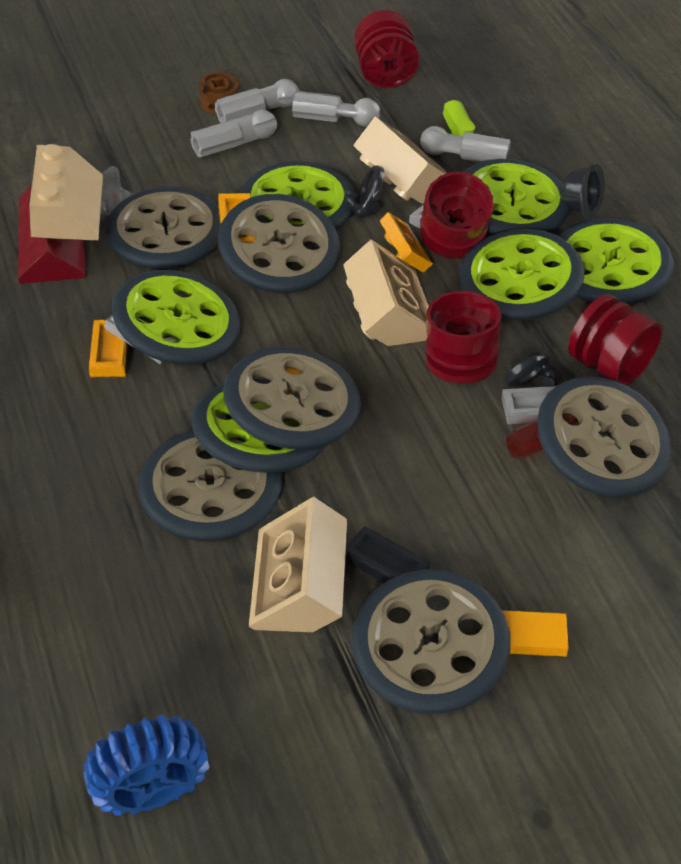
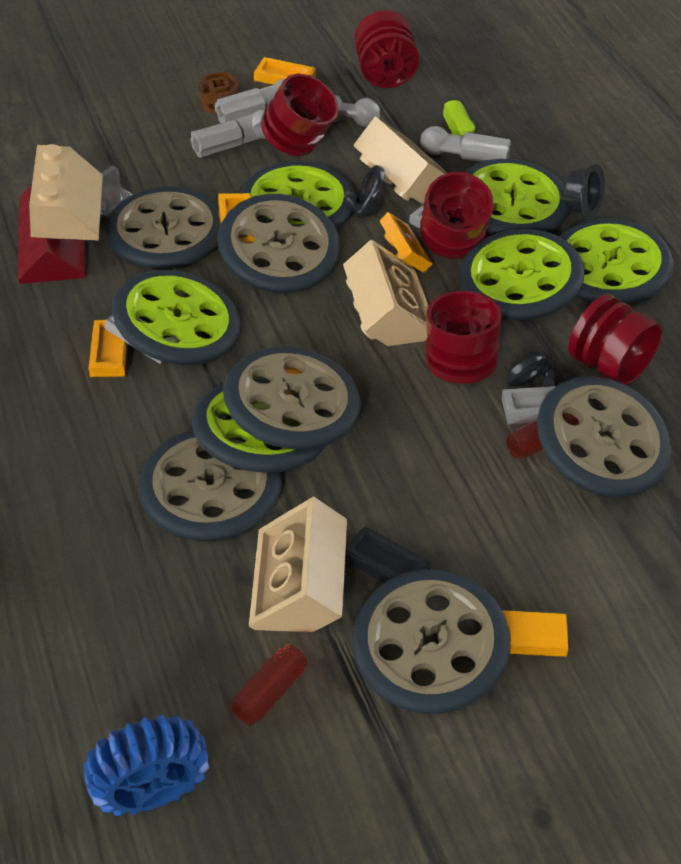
(268, 684): none -> clear red piece
(273, 70): none -> light orange tile
(299, 114): none -> dark red wheel

